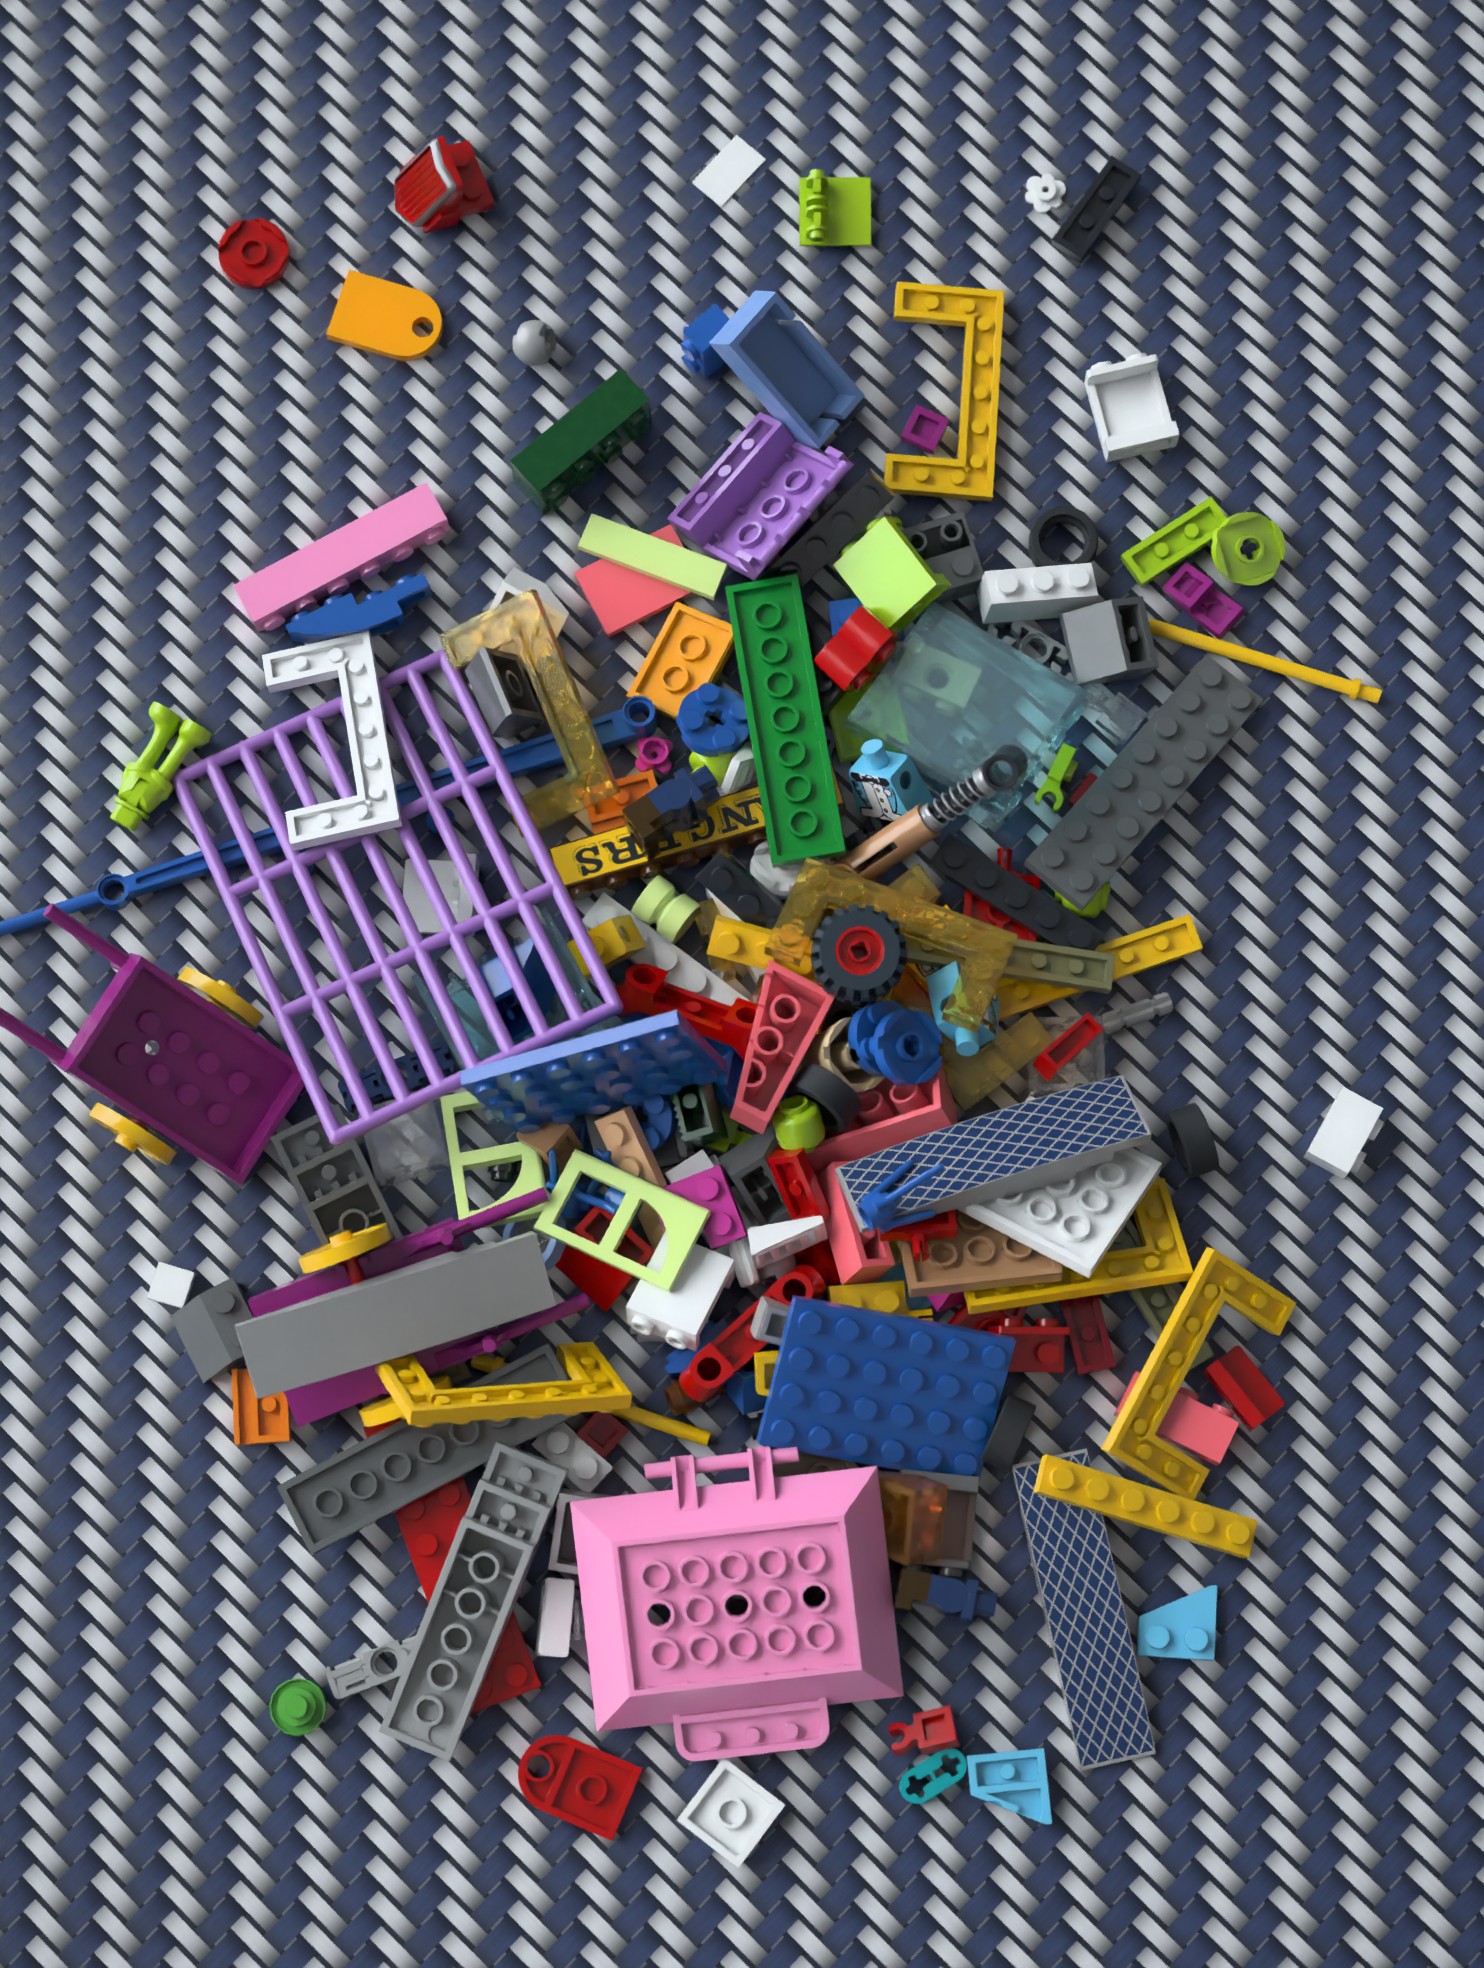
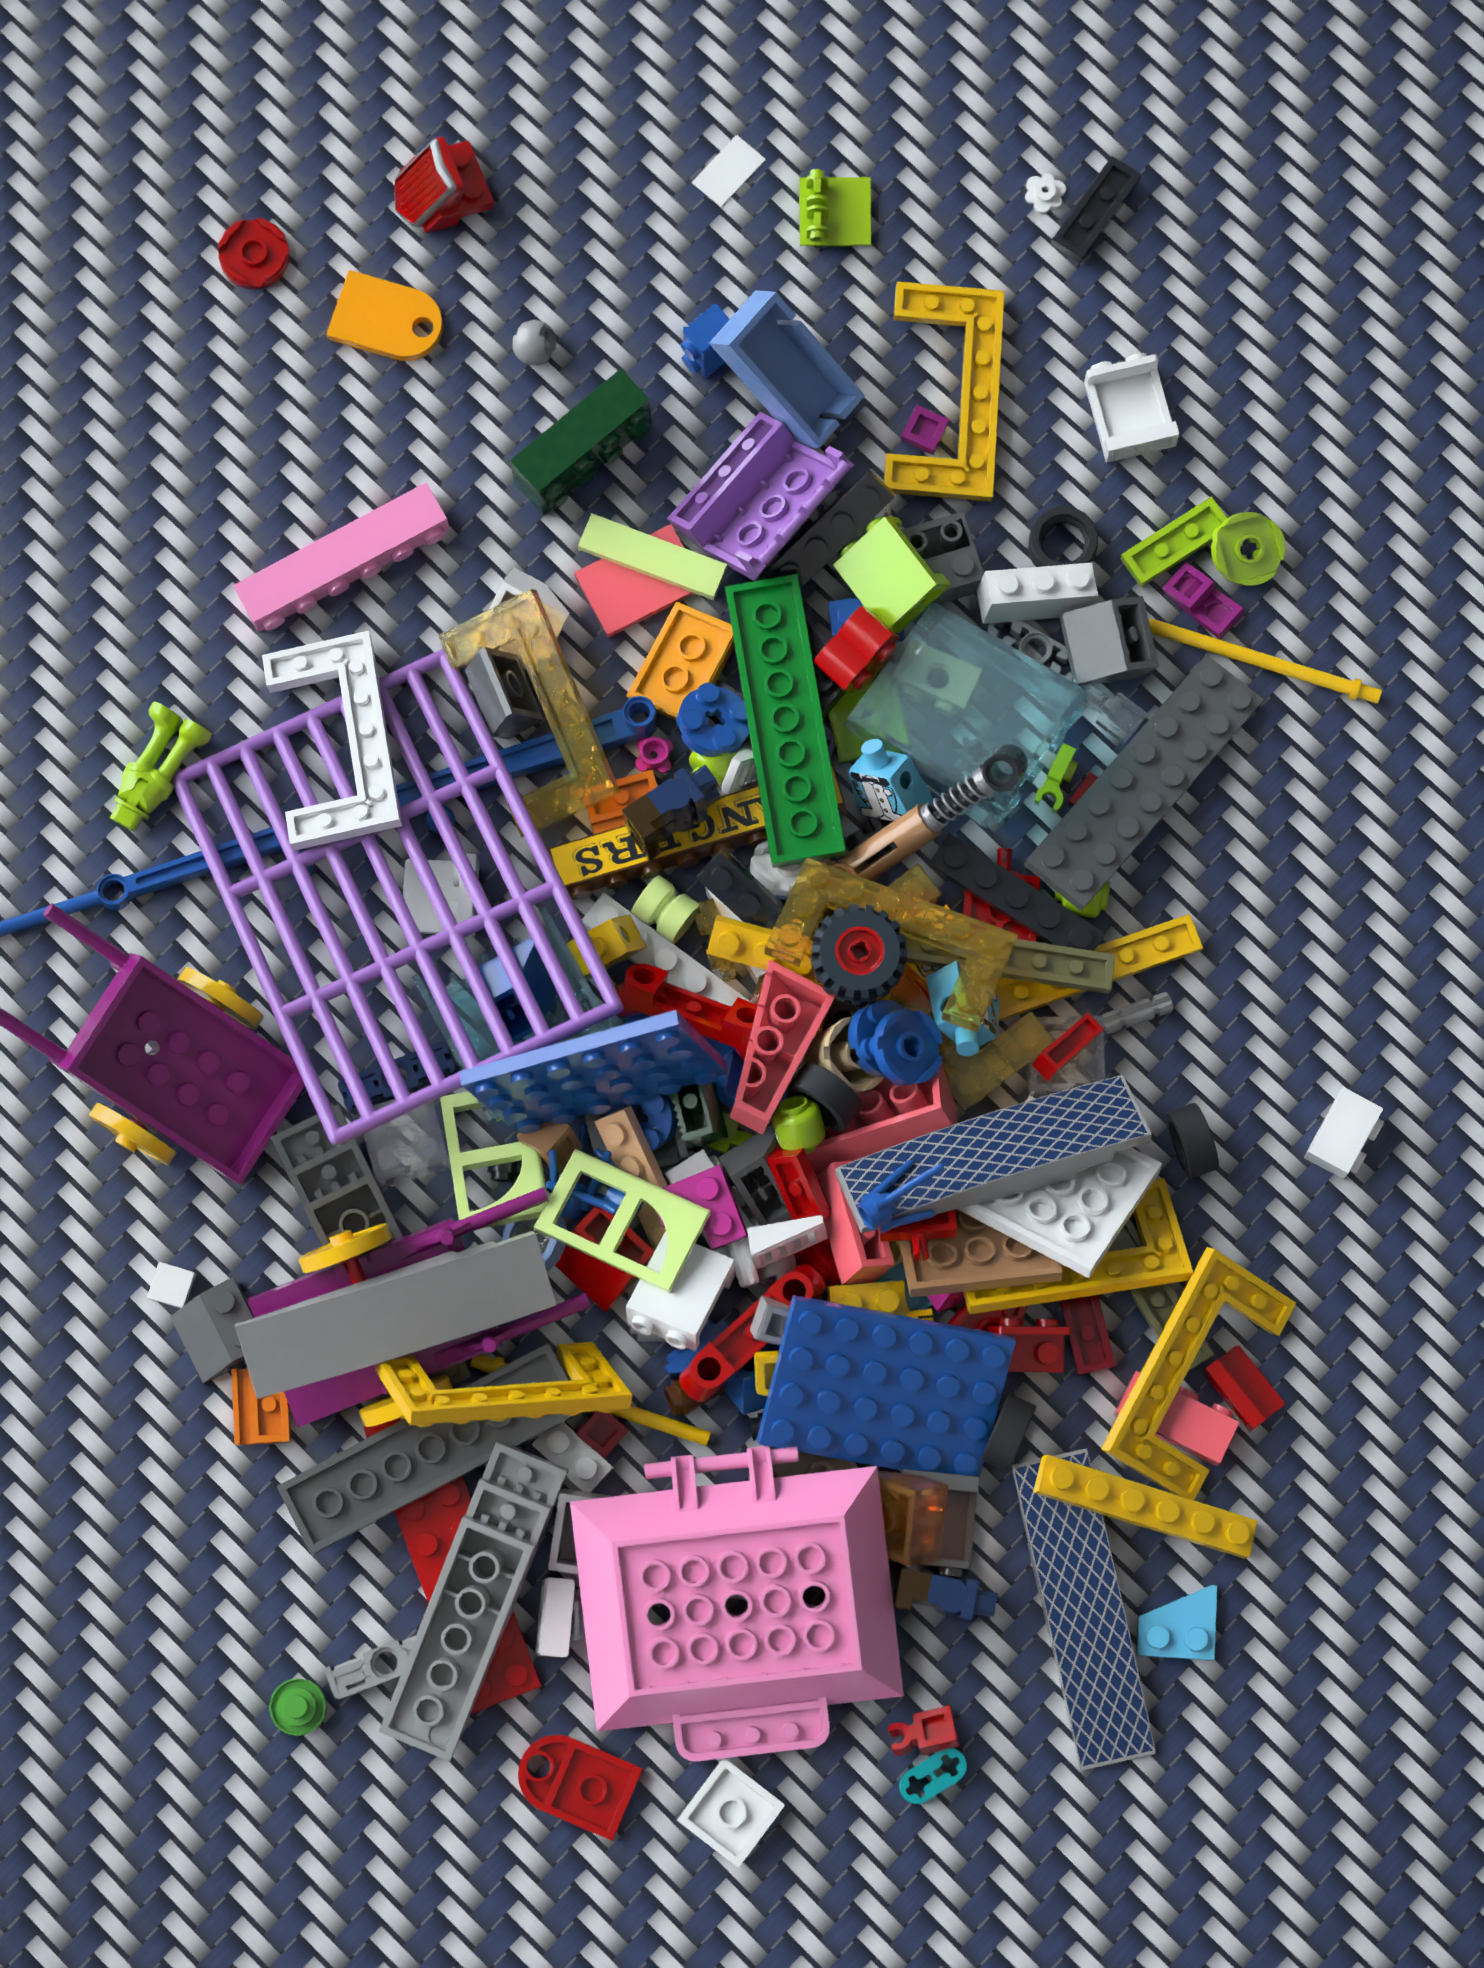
(377, 614): blue slope -> none
(1012, 1781): medium azure wing -> none

